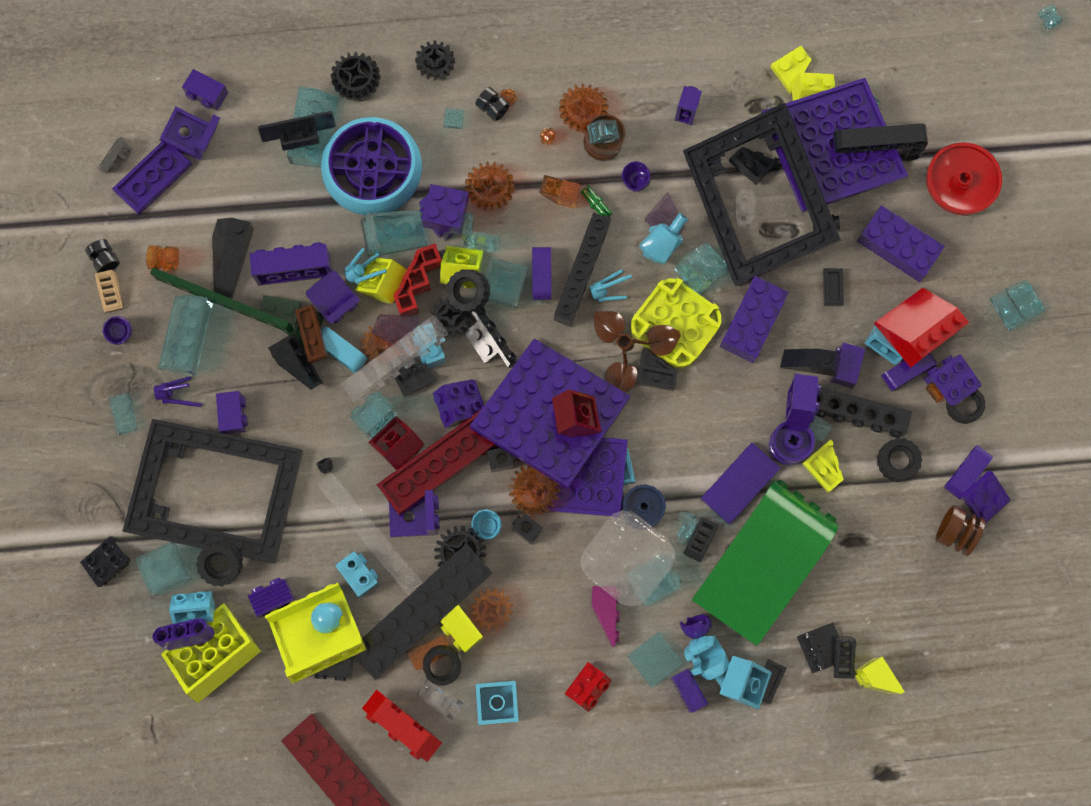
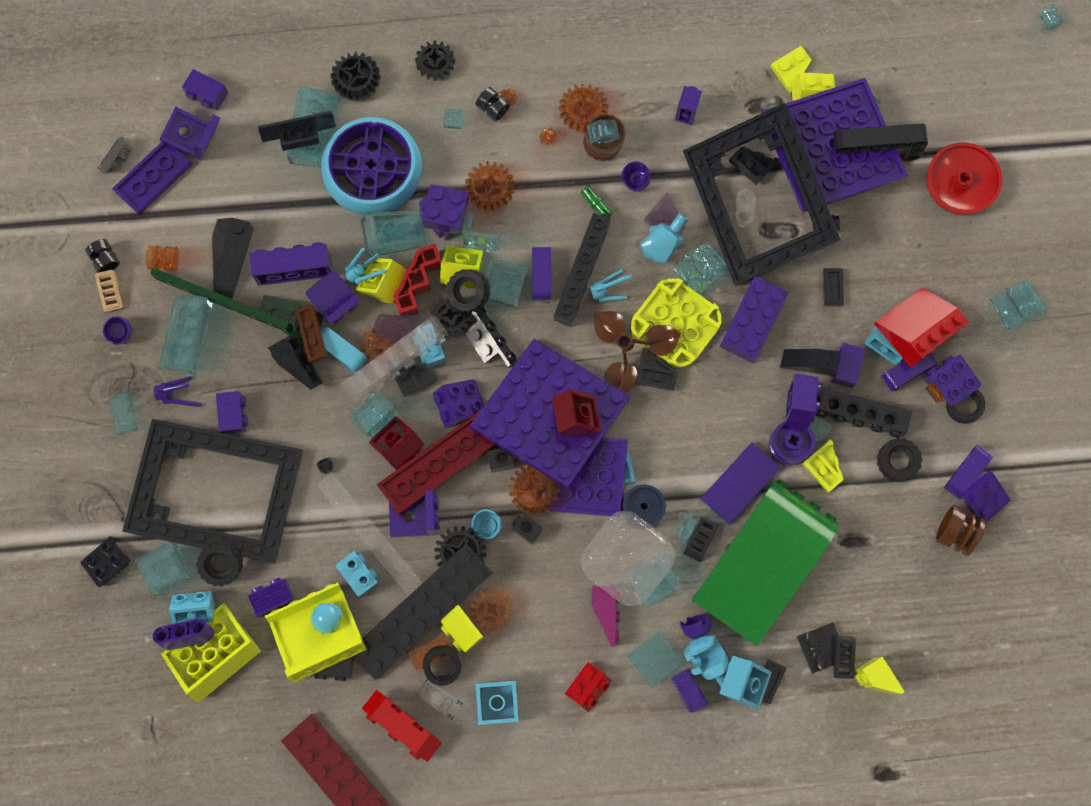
(560, 191): clear orange slope -> none
(900, 243): dark purple brick -> none

